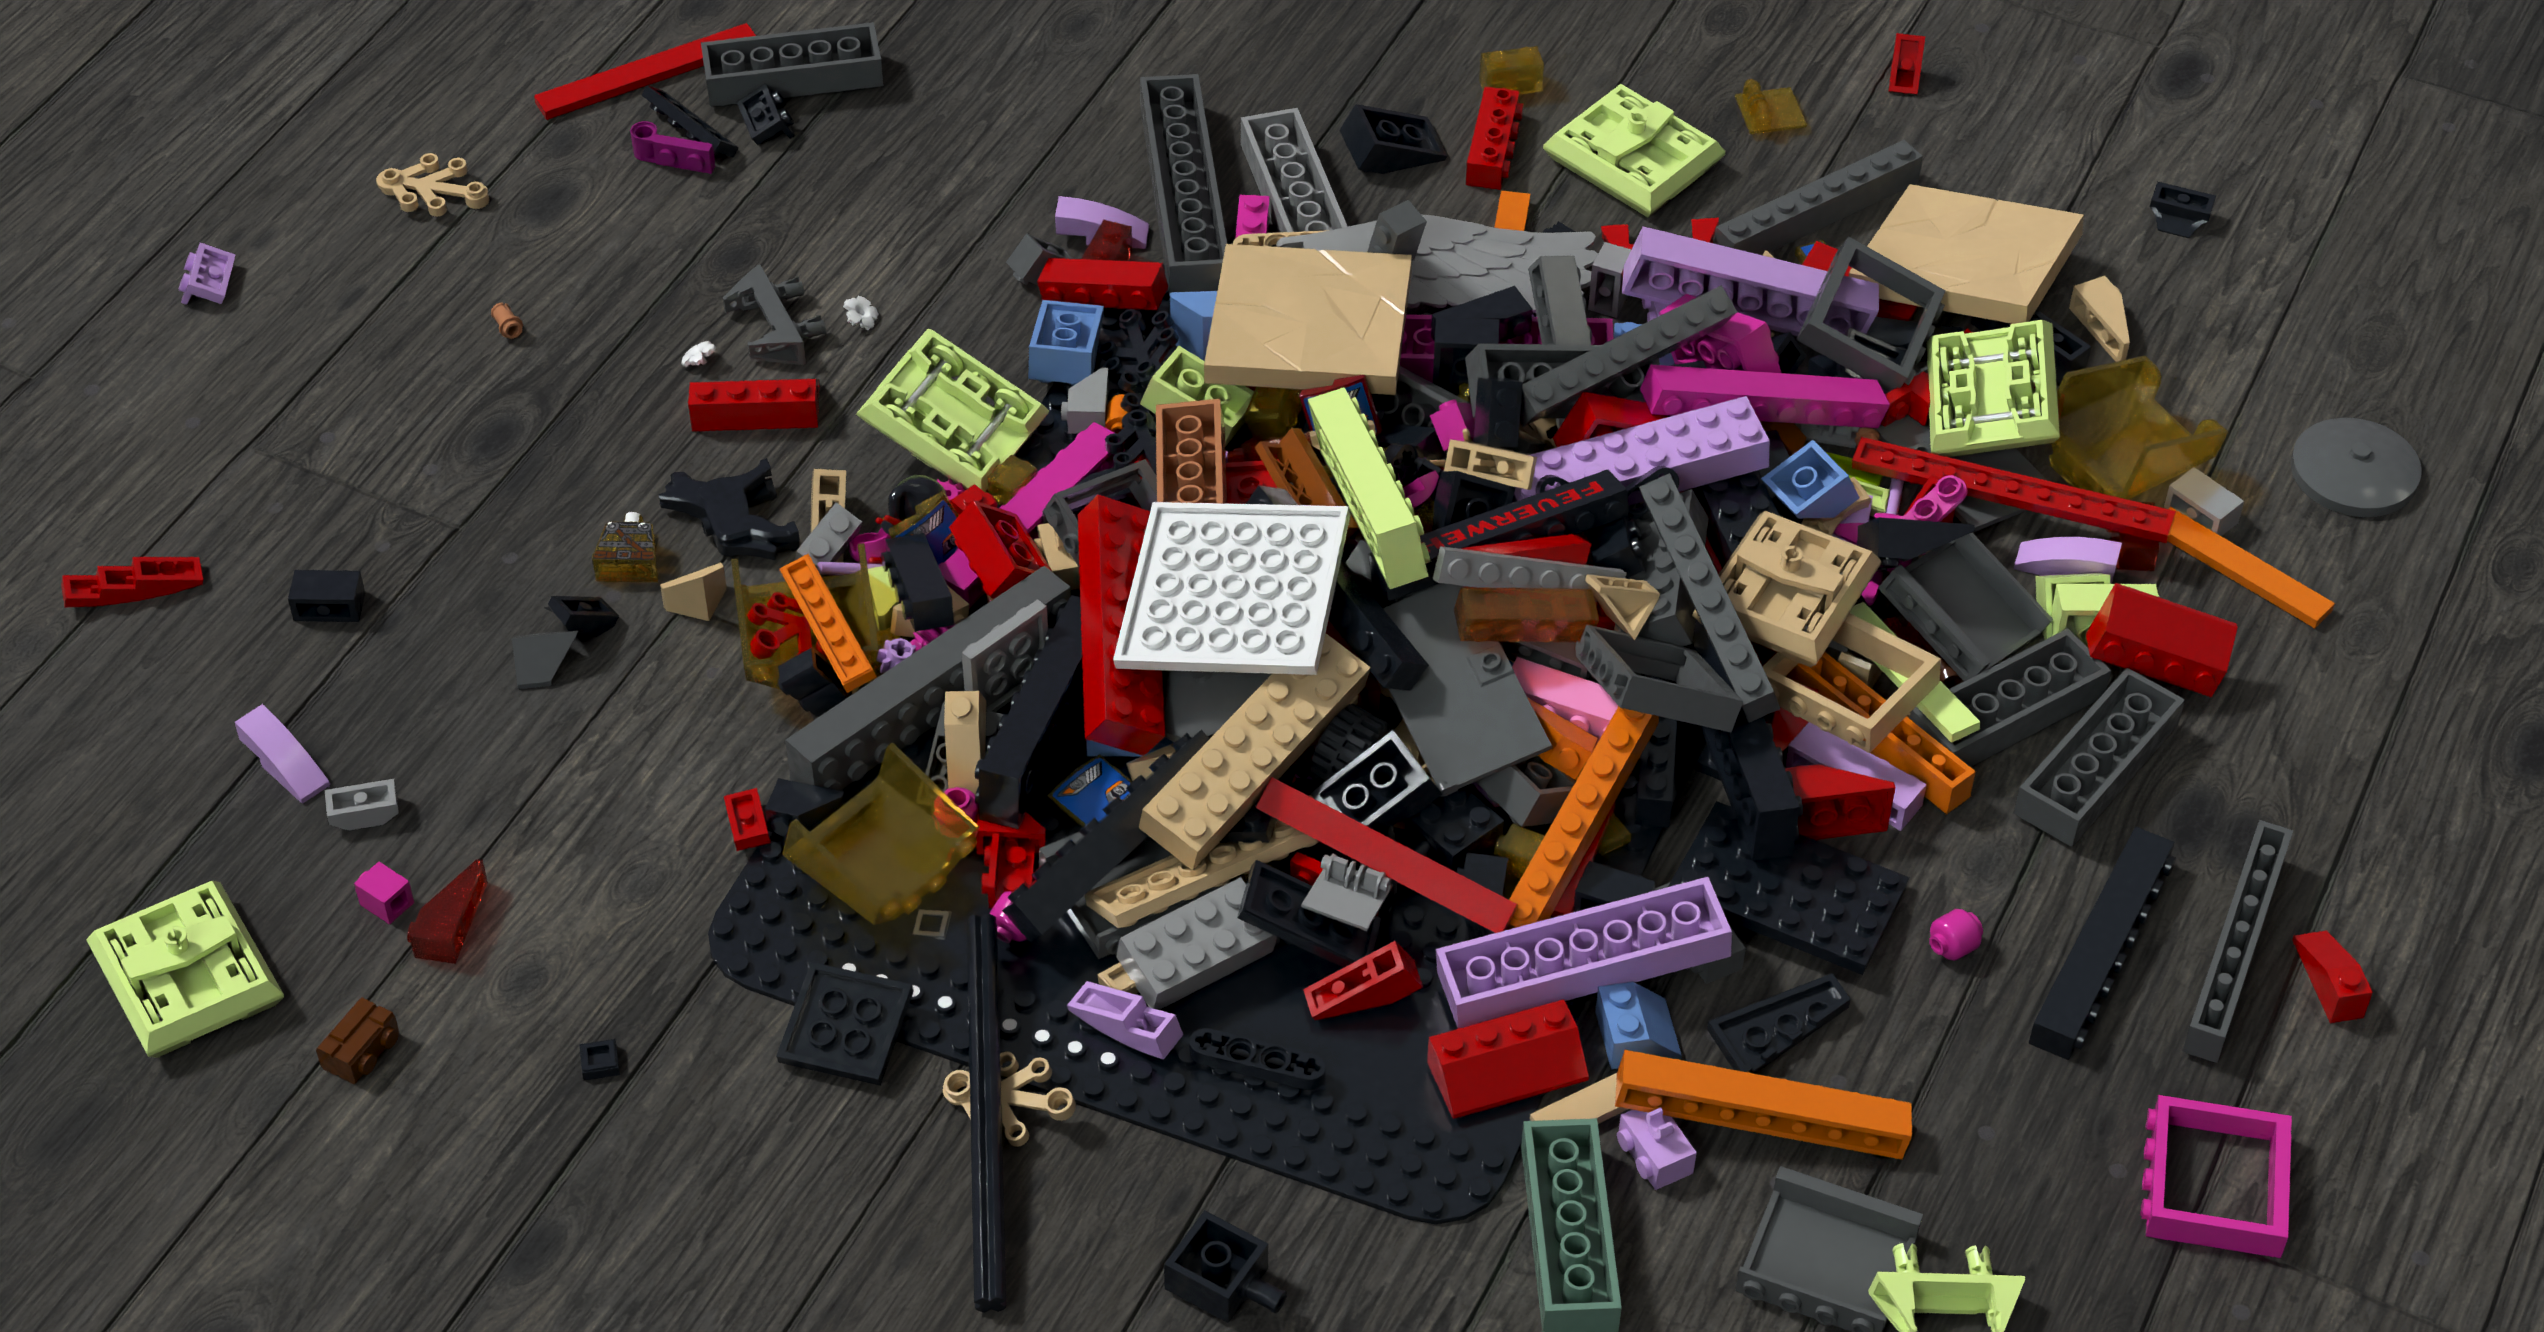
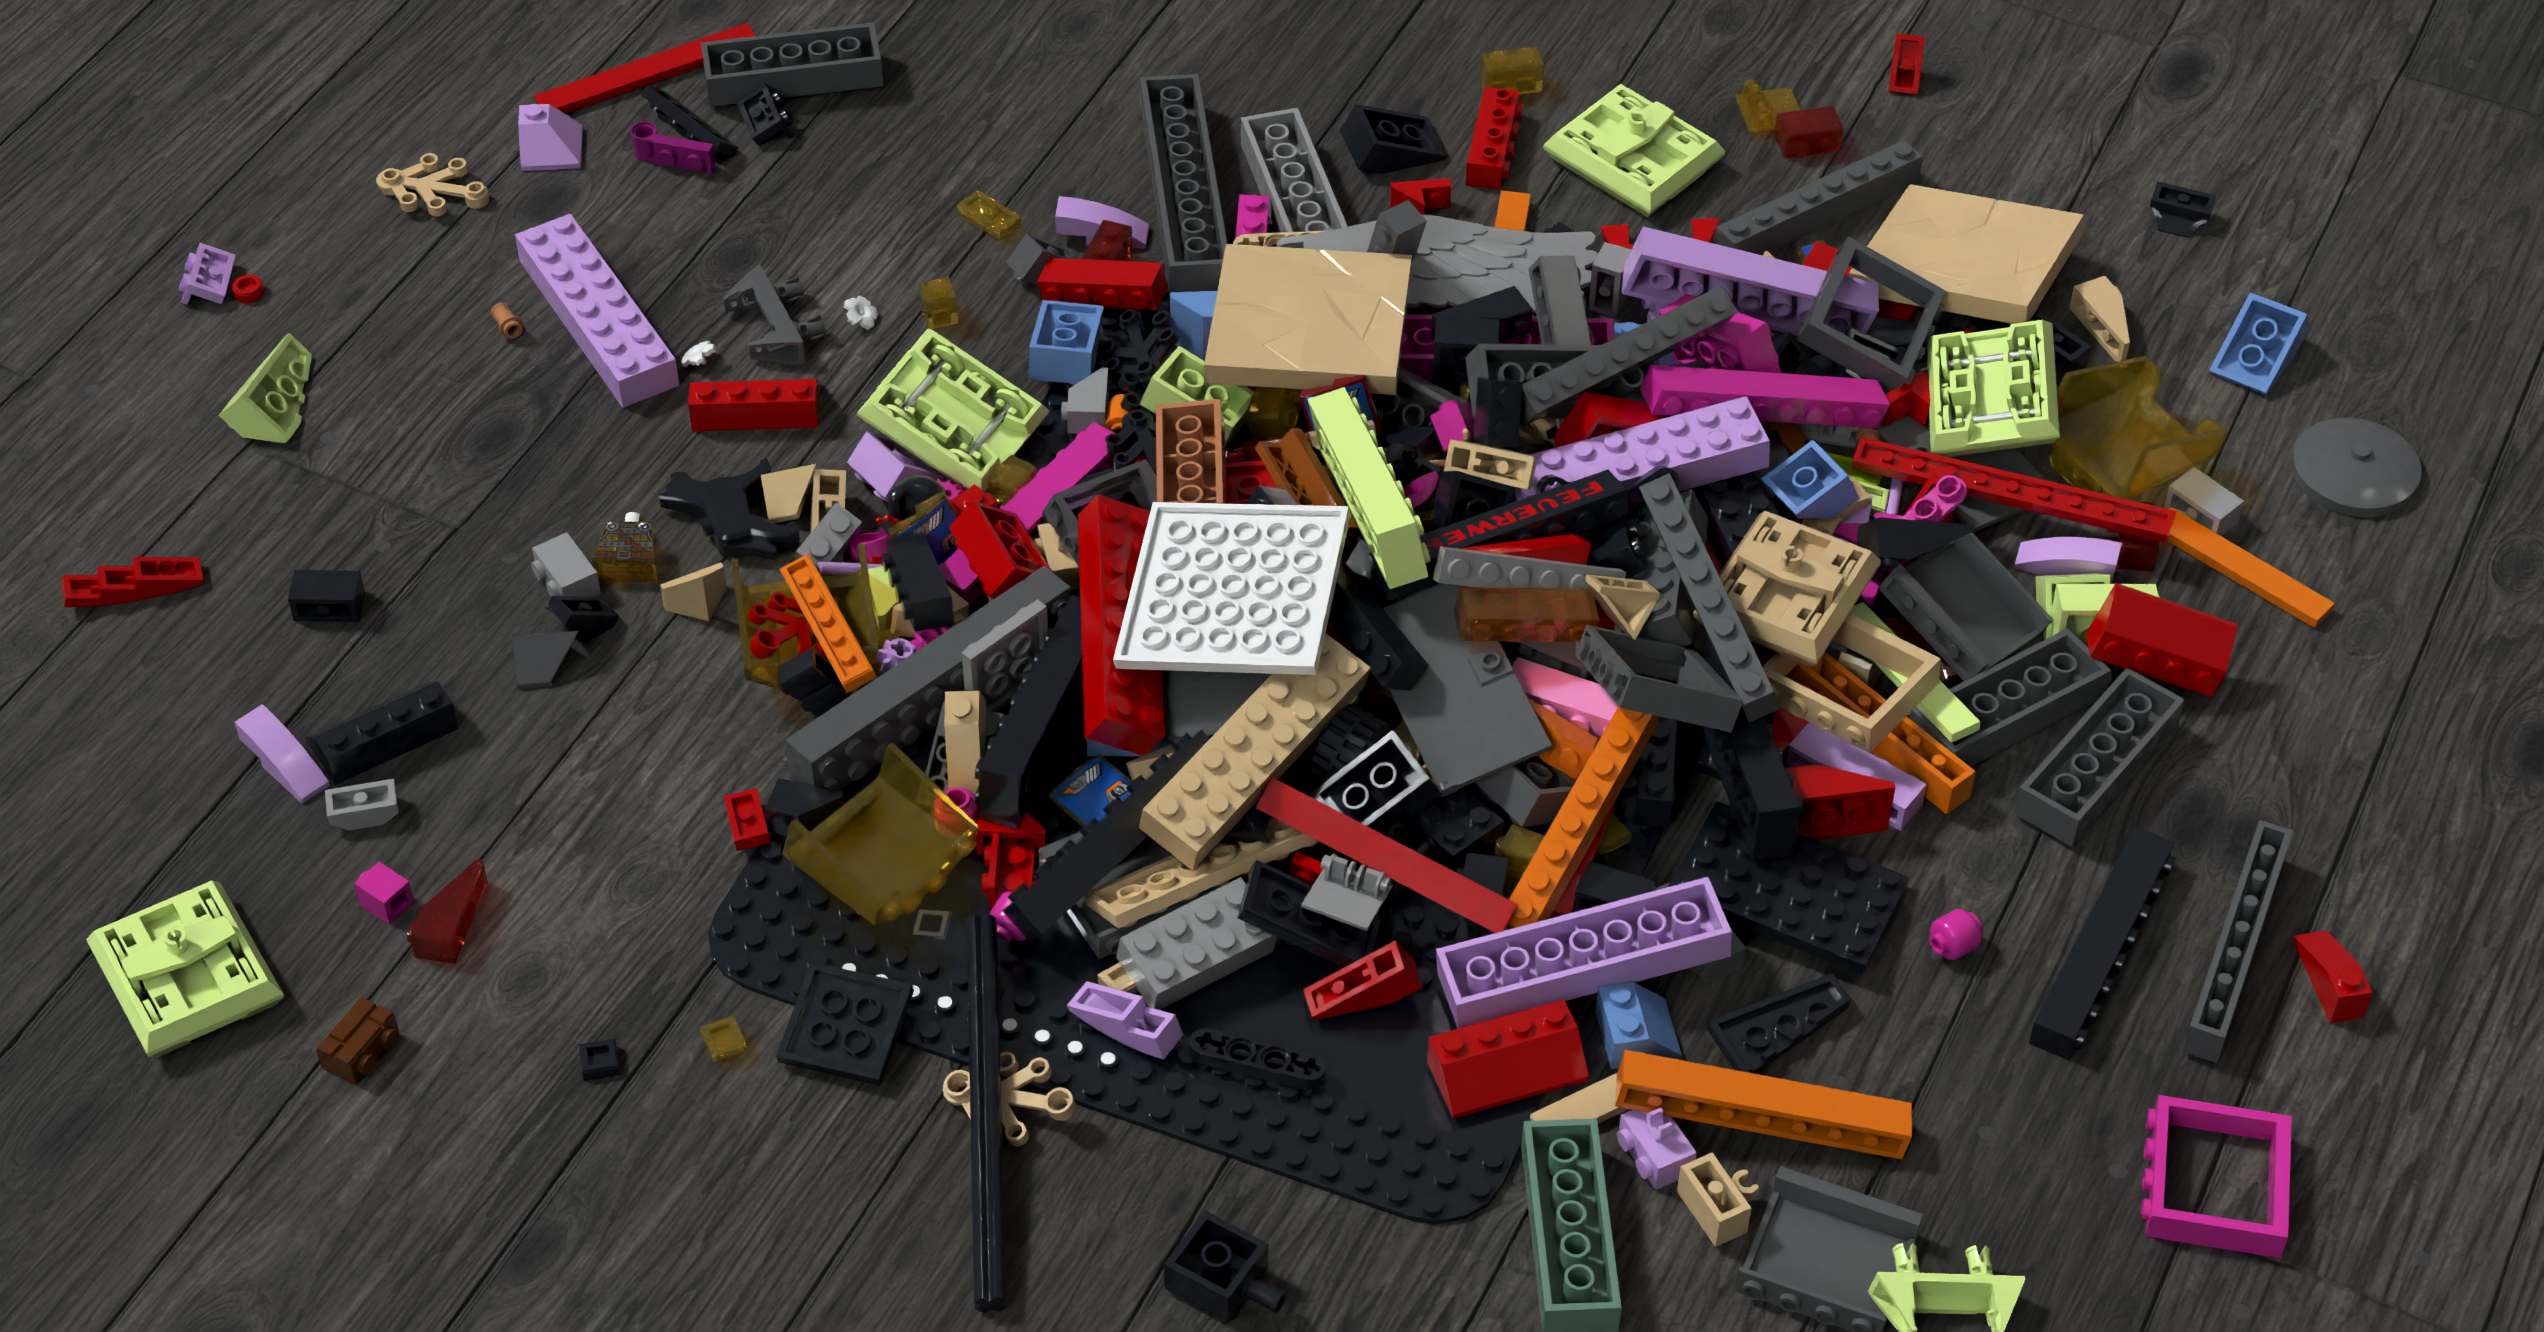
(248, 289): none -> red tile
(272, 396): none -> yellowish green wedge
(384, 732): none -> black slope
(548, 138): none -> lavender slope
(564, 568): none -> light grey brick
(597, 310): none -> lavender brick
(723, 1038): none -> clear yellow plate
(786, 492): none -> tan slope
(886, 464): none -> lavender slope
(938, 303): none -> clear yellow brick
(989, 215): none -> clear yellow plate
(1422, 194): none -> red slope
(1716, 1199): none -> tan brick
(1808, 132): none -> clear red brick
(2260, 344): none -> medium blue slope

